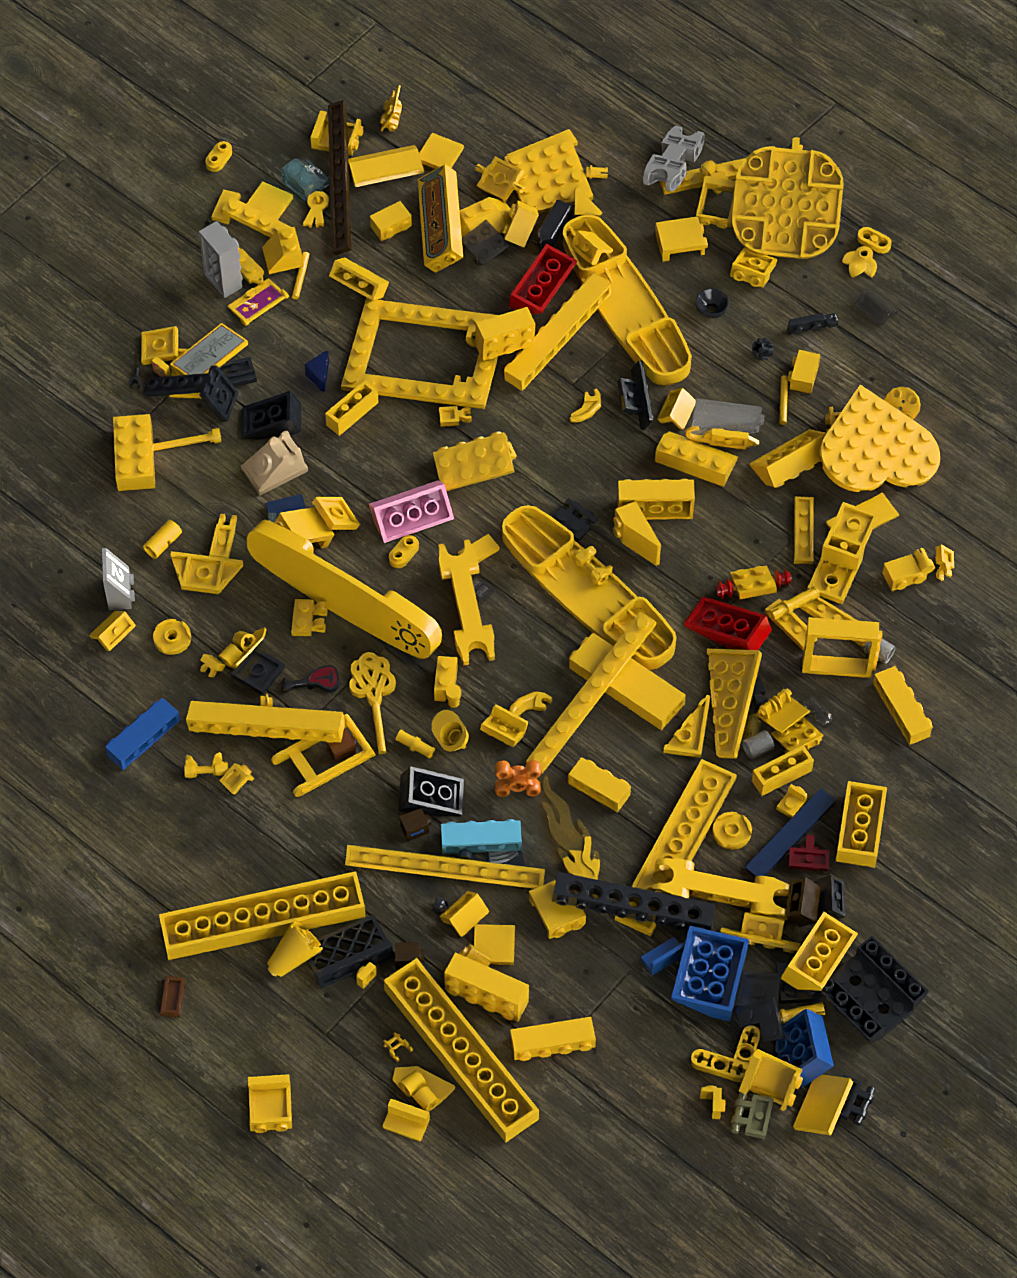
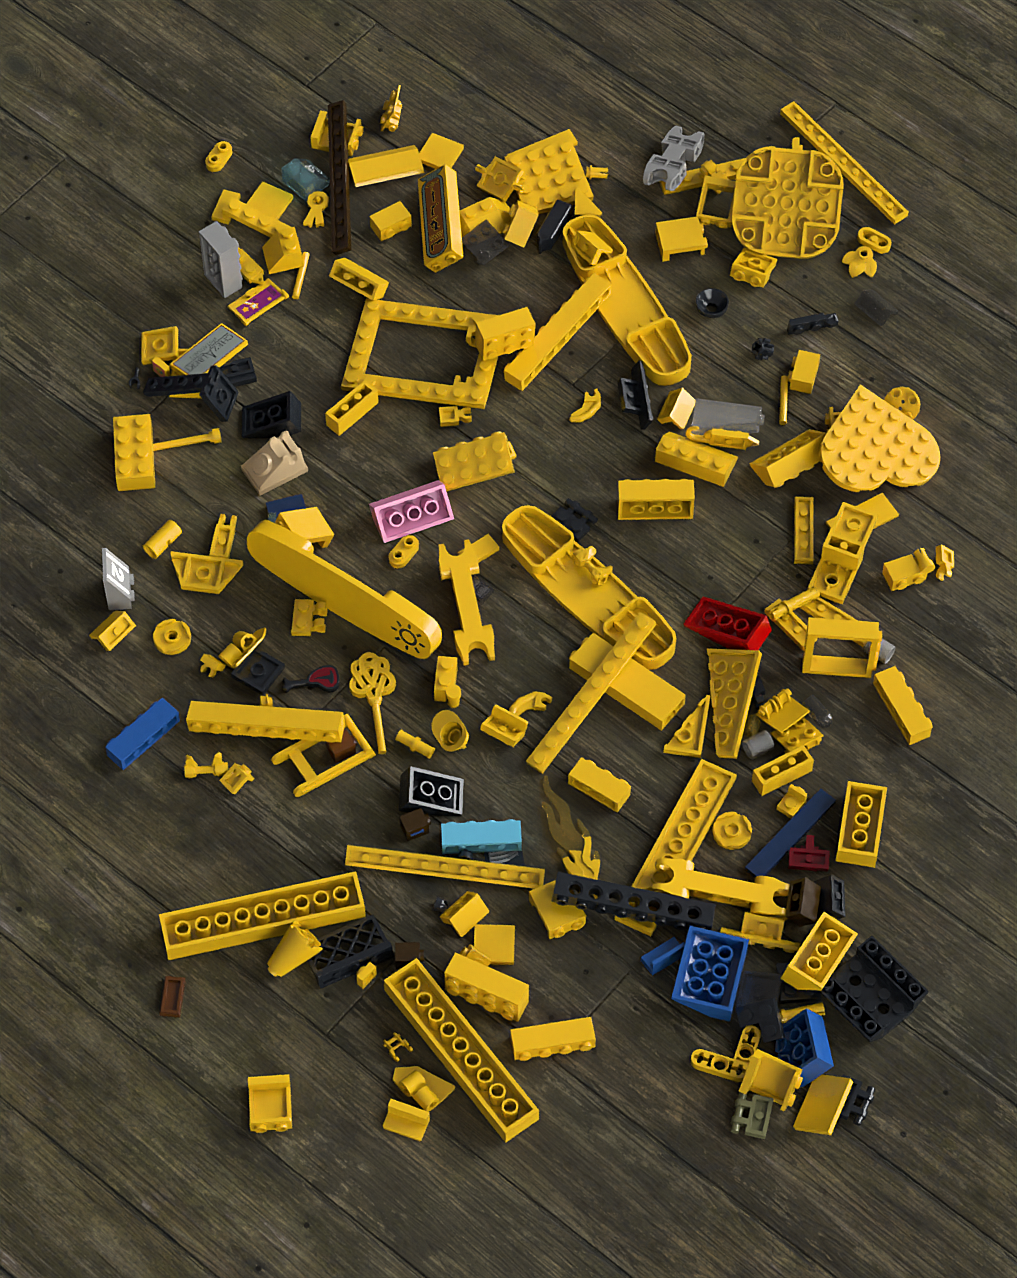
(317, 370): clear blue slope -> none
(336, 513): yellow plate -> none
(517, 778): orange gear -> none
(542, 280): red slope -> none
(636, 532): yellow slope -> none
(715, 1094): yellow bracket -> none
(753, 582): yellow plate -> none
(848, 166): none -> yellow plate

